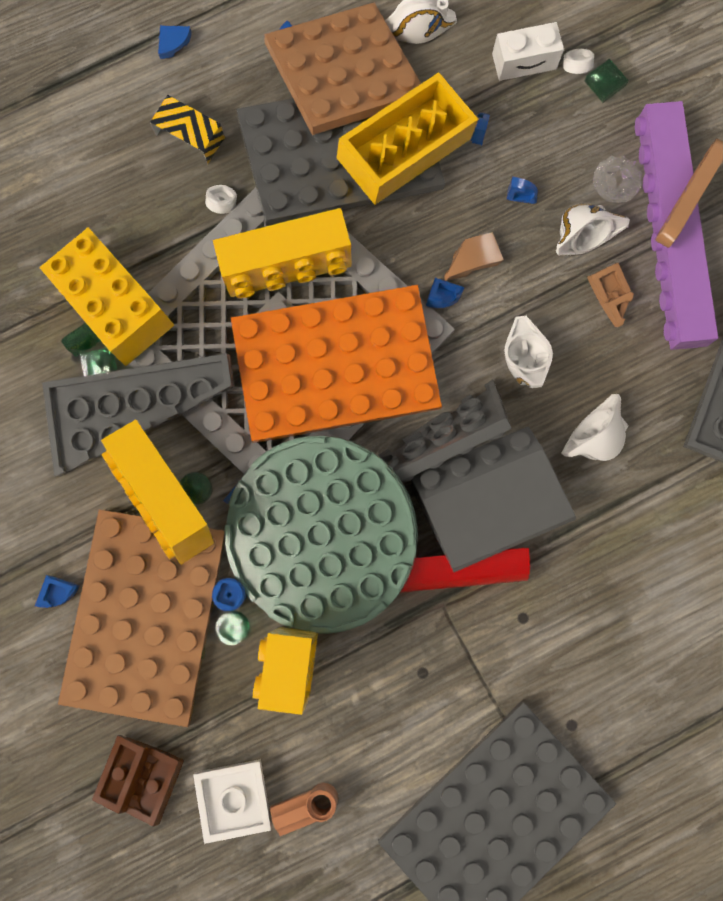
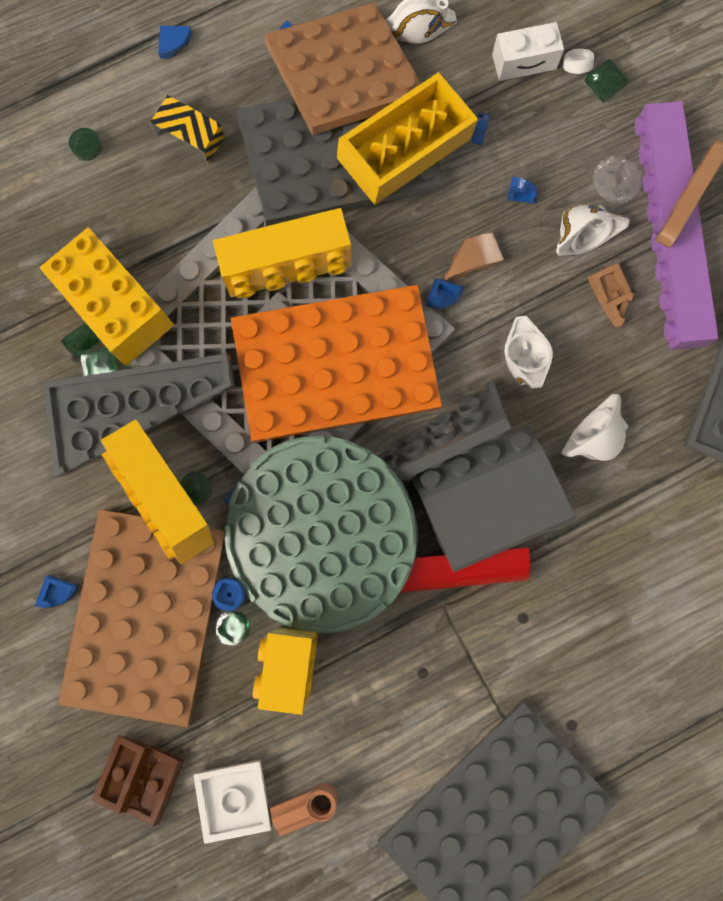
(85, 144): none -> clear green tile
(221, 199): white tile -> none

